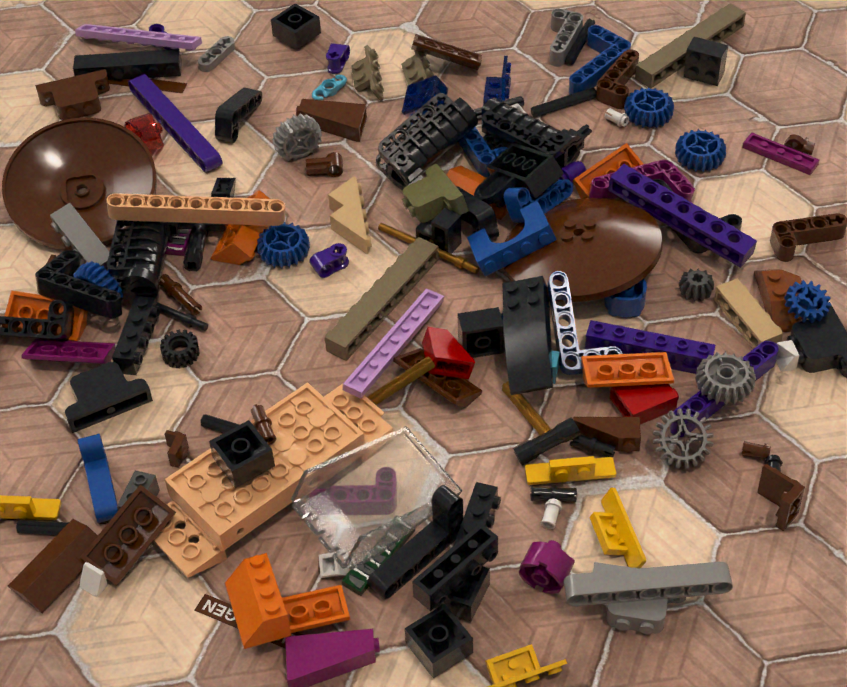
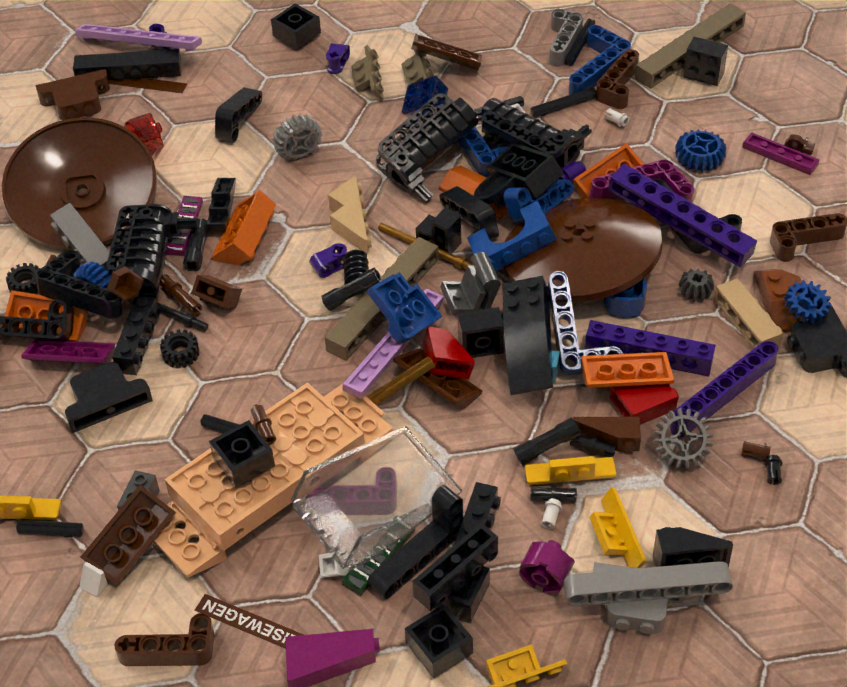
(20, 274): none -> black tyre
(54, 566): reddish brown slope -> none
(98, 477): blue beam -> none
(125, 284): none -> reddish brown panel
(133, 649): none -> reddish brown beam
(175, 123): dark purple beam -> none
(178, 447): reddish brown bracket -> none
(196, 209): light nougat beam -> none
(208, 61): light grey beam -> none
(216, 291): none -> reddish brown brick
(257, 602): orange slope -> none
(283, 245): blue gear -> none
(316, 608): orange slope -> none
(321, 89): medium azure piece -> none
(330, 165): reddish brown piece -> none
(335, 117): reddish brown slope -> none
(339, 295): none -> black axle
(354, 265): none -> black piece
(404, 307): none -> blue slope
(433, 194): olive brick -> none
(476, 288): none -> dark grey piece
(497, 86): clear blue bracket -> none
(527, 410): pearl gold axle -> none
(649, 107): blue gear -> none
(686, 546): none -> black slope
(725, 378): light grey gear -> none
(783, 492): reddish brown bracket -> none
(787, 356): white slope -> none

